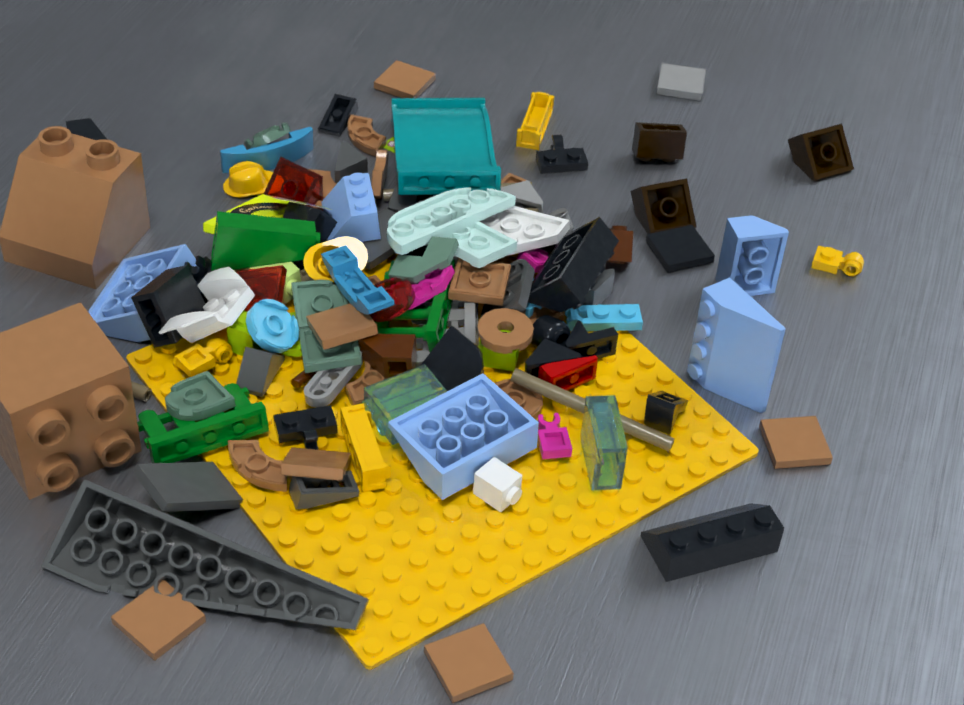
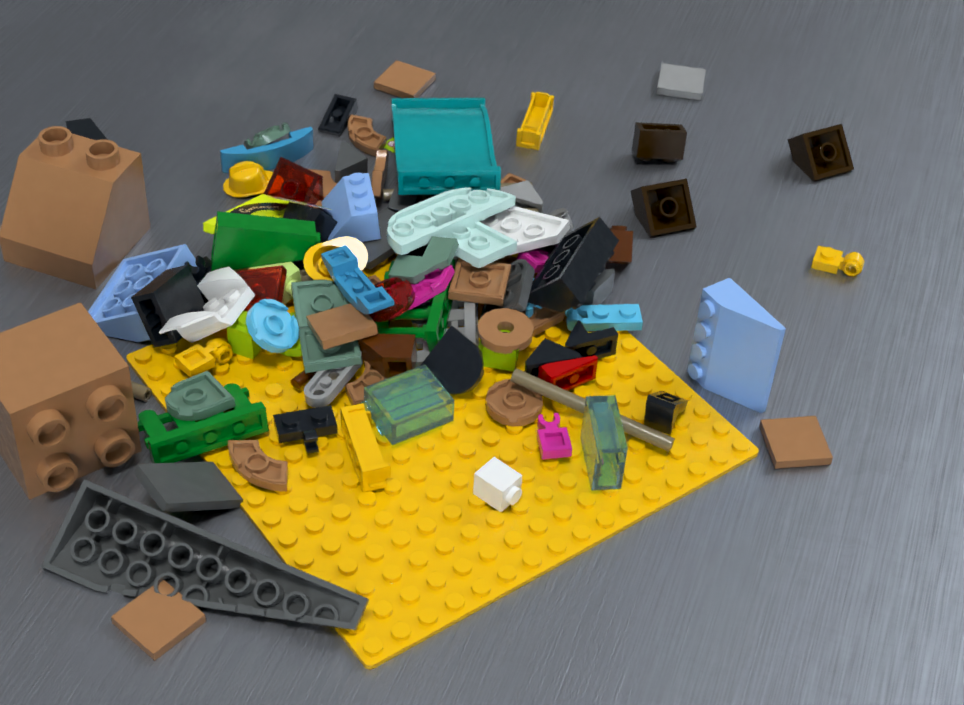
(258, 370): dark grey slope -> none
(315, 492): dark grey slope -> none
(316, 463): medium nougat tile -> none
(462, 432): light blue slope -> none
(468, 663): medium nougat tile -> none
(551, 329): black head -> none
(561, 159): black plate -> none
(680, 248): black tile -> none
(714, 540): black slope -> none
(752, 254): light blue slope -> none

